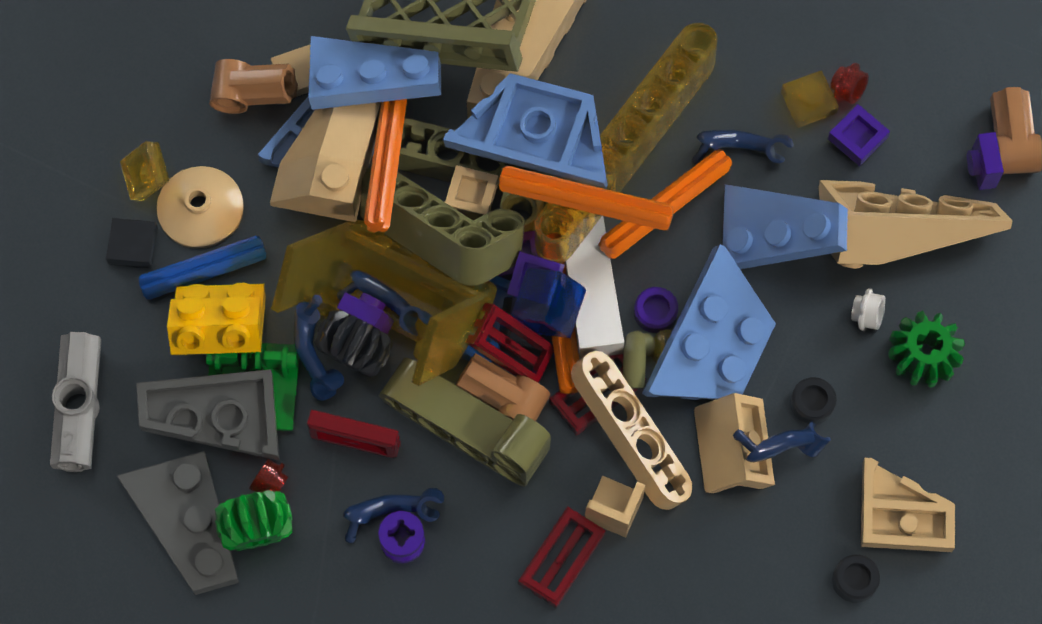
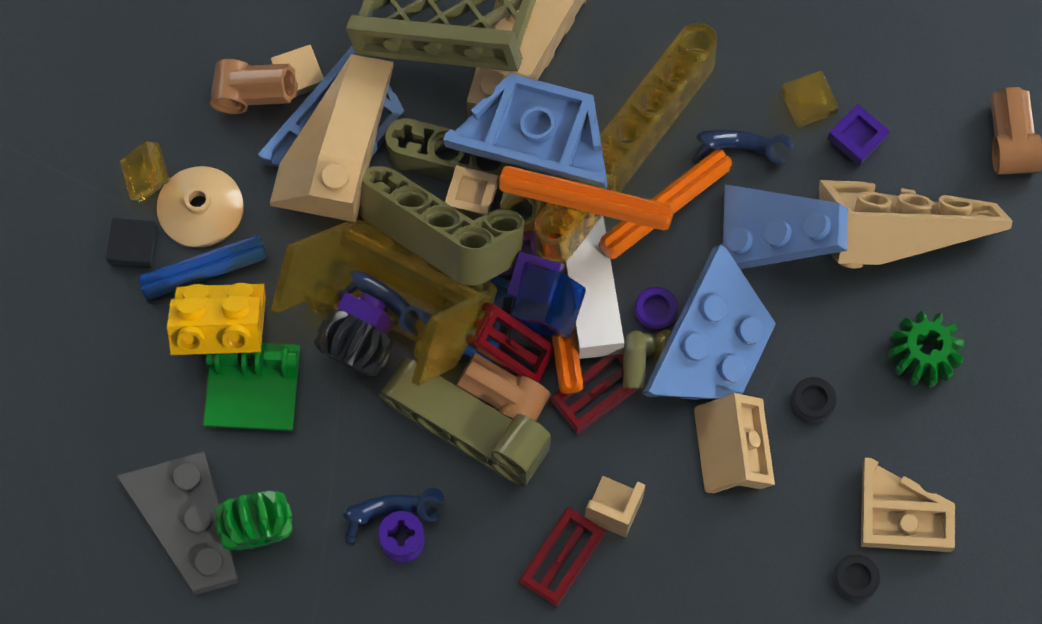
(75, 428): light grey piece -> none
(214, 410): dark grey wing -> none
(269, 477): clear red plate -> none
(323, 382): dark blue piece -> none
(354, 434): dark red tile -> none
(369, 73): medium blue wing -> none
(385, 165): orange axle -> none
(637, 426): tan beam -> none
(806, 440): dark blue piece -> none
(849, 83): clear red plate -> none
(868, 310): white plate -> none
(985, 161): dark purple plate -> none

